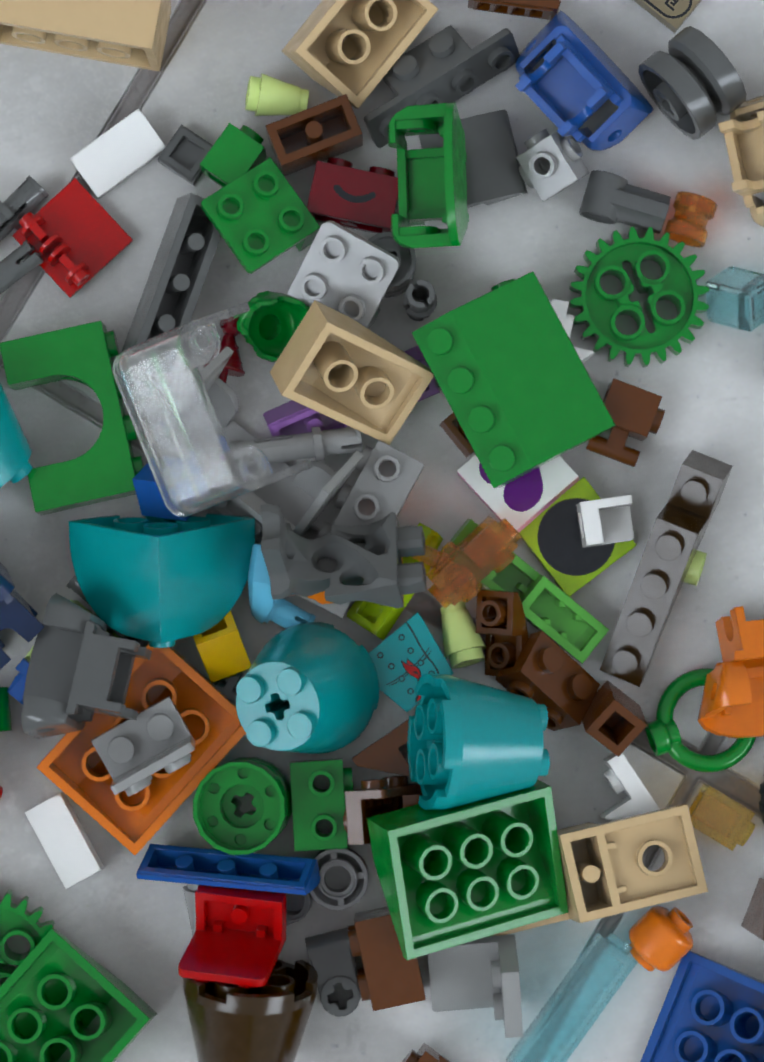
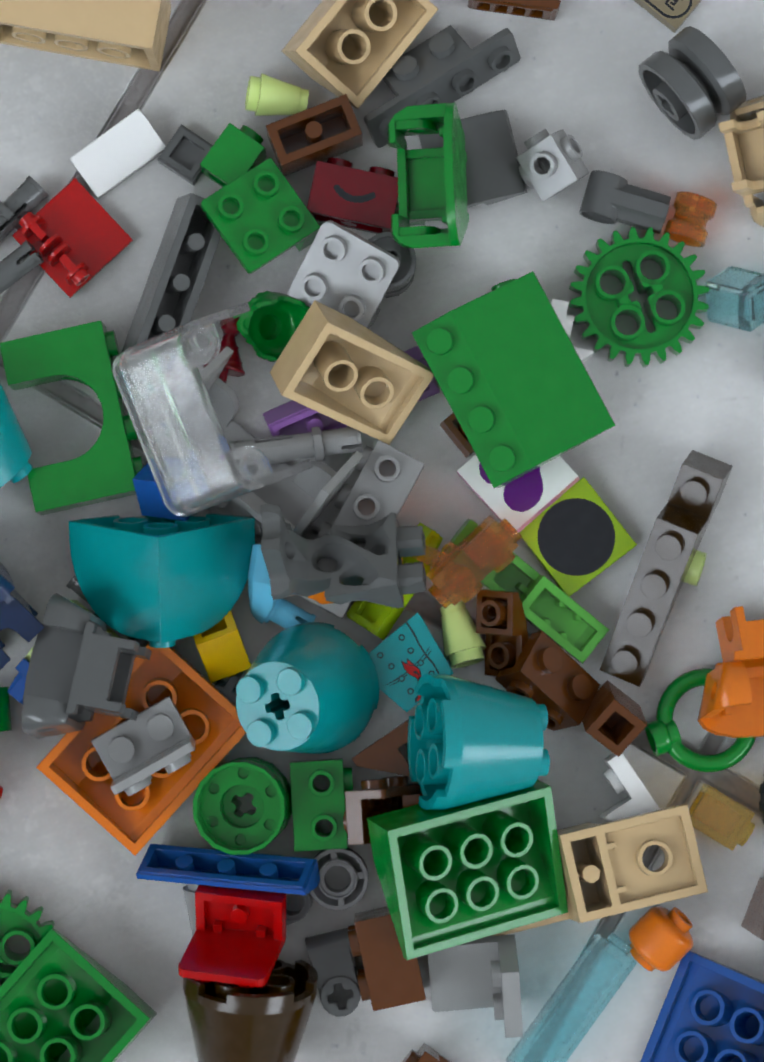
(64, 840): white slope -> none
(423, 291): dark grey pin -> none
(577, 83): blue piece -> none
(605, 521): white panel -> none
(635, 416): reddish brown brick -> none

